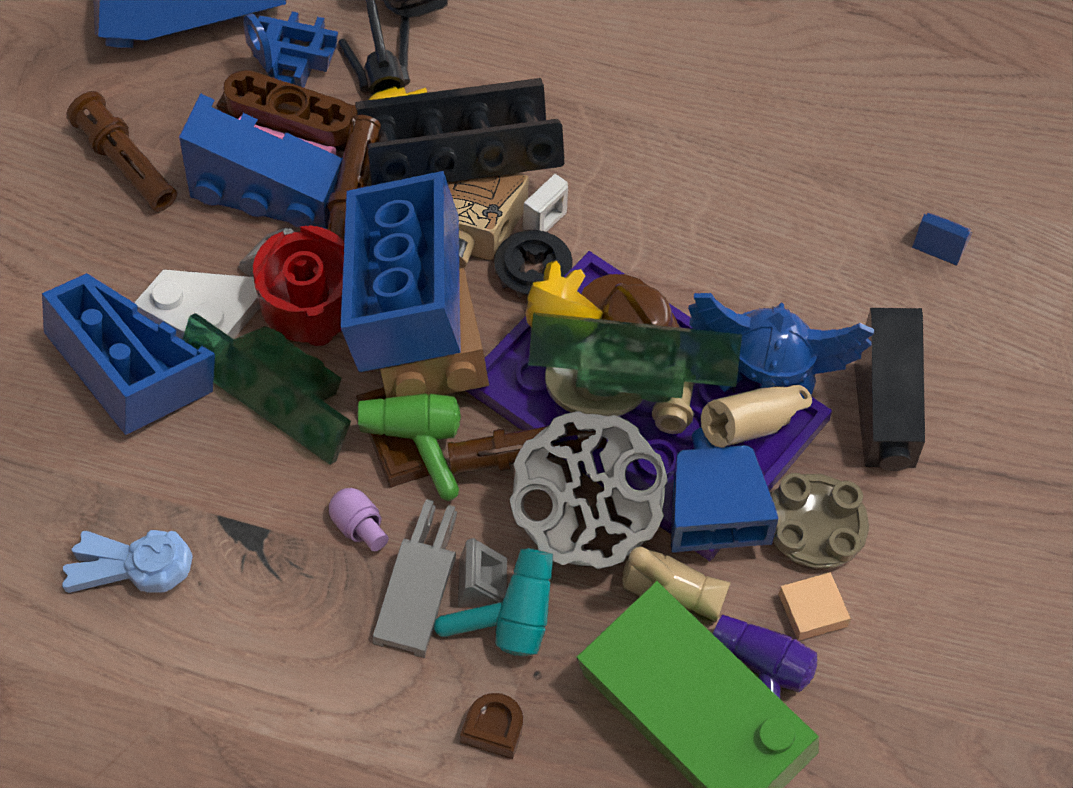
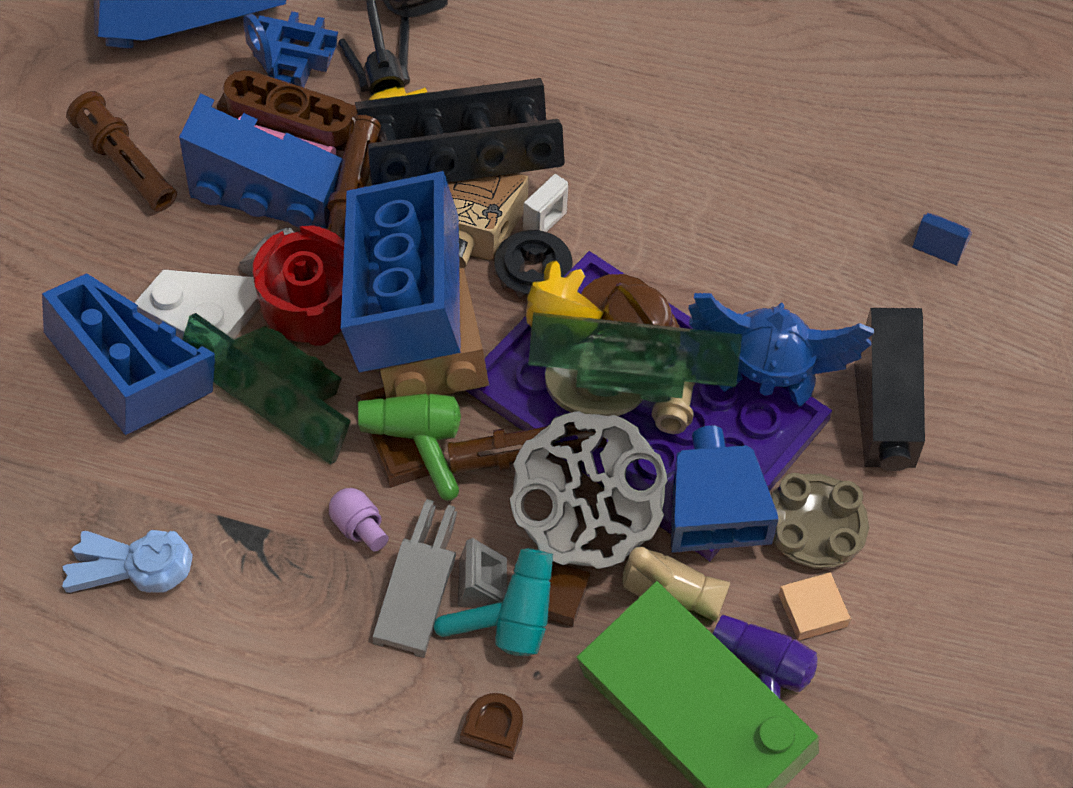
(566, 593): none -> reddish brown tile
(752, 414): tan piece -> none

